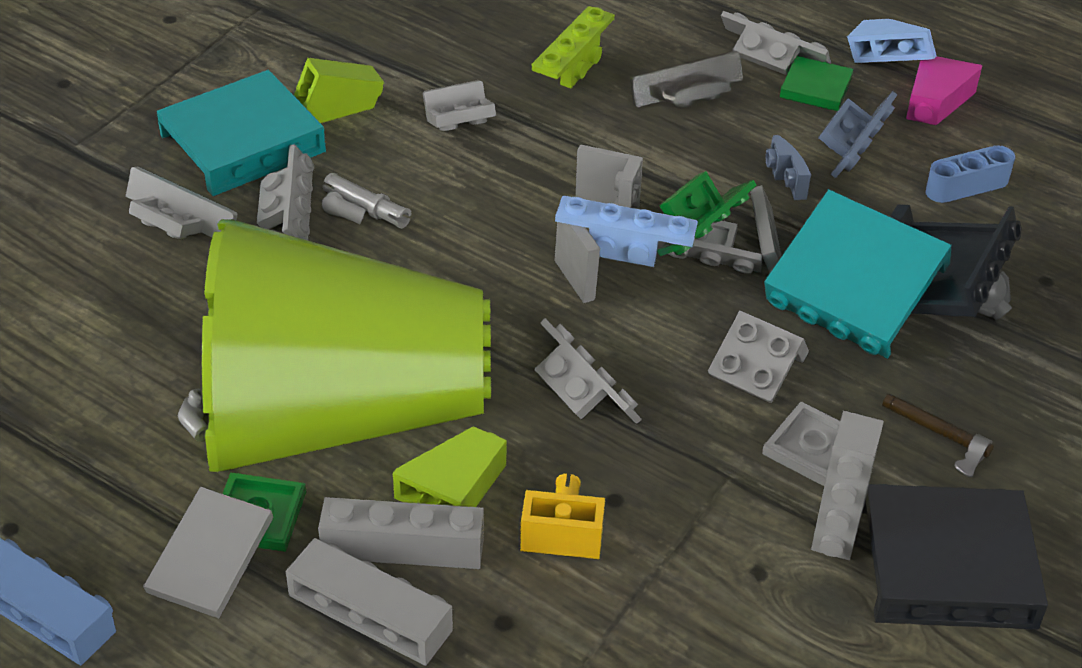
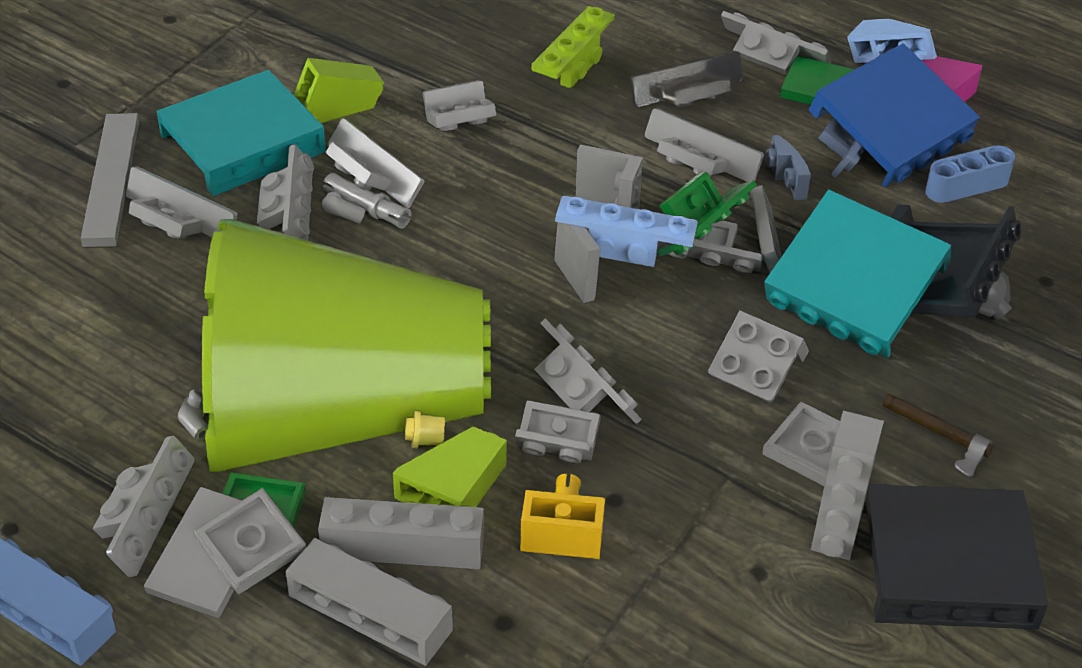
(110, 181): none -> light grey tile
(142, 504): none -> light grey bracket
(250, 541): none -> light grey tile
(372, 164): none -> light grey bracket
(424, 430): none -> light yellow hose
(558, 431): none -> light grey bracket
(701, 148): none -> light grey bracket
(898, 112): none -> blue panel

